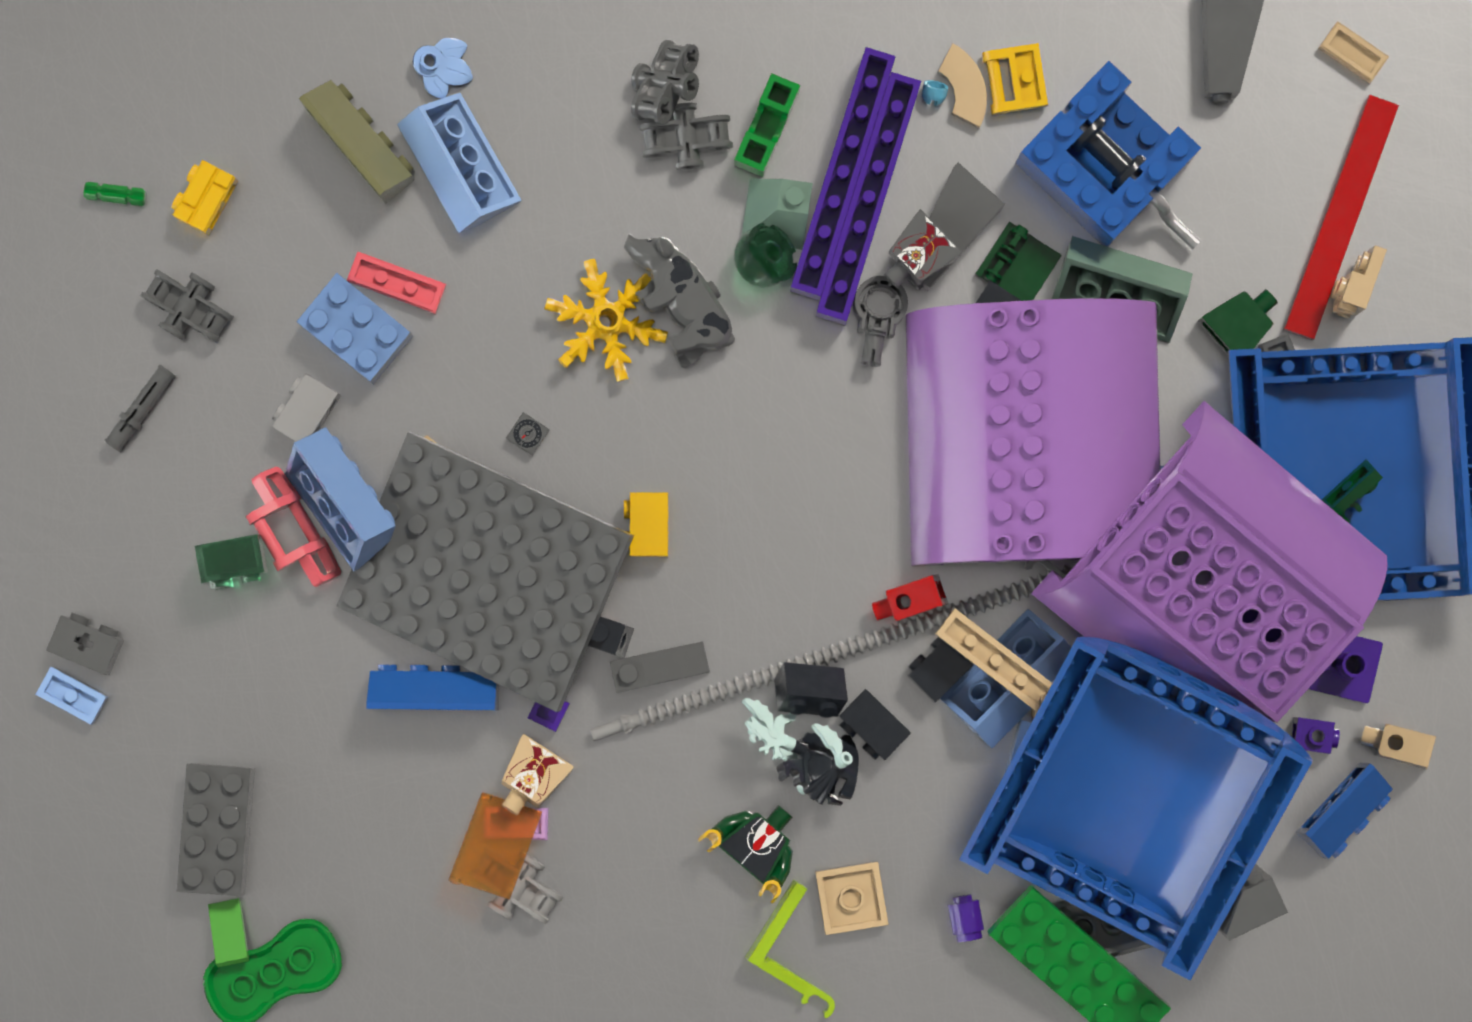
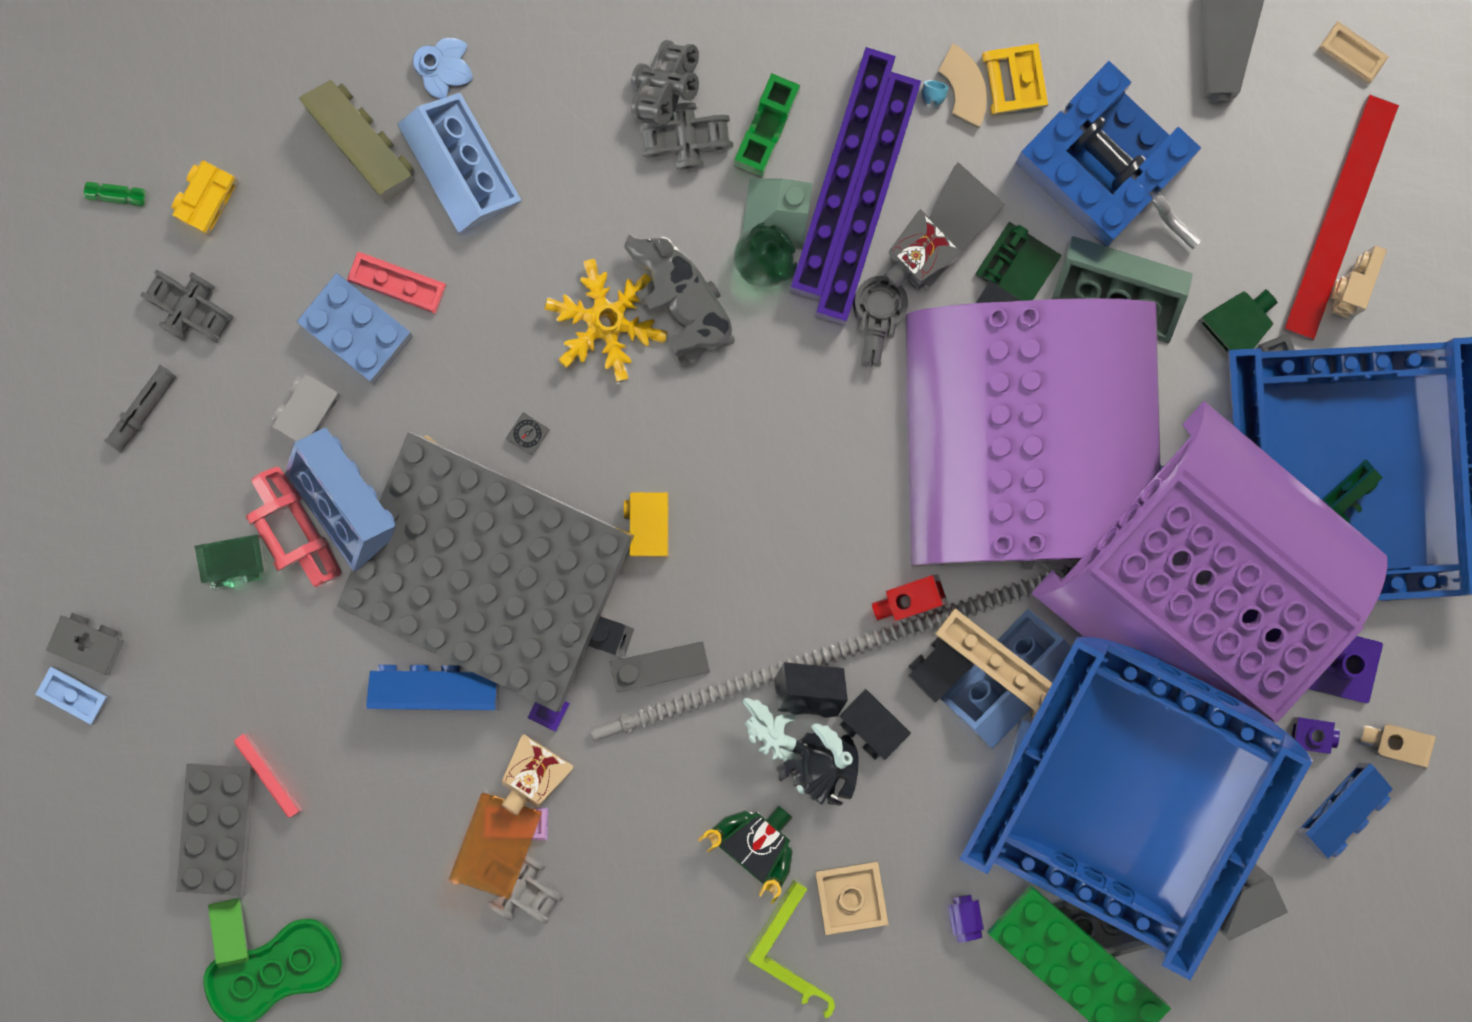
(267, 775): none -> coral tile

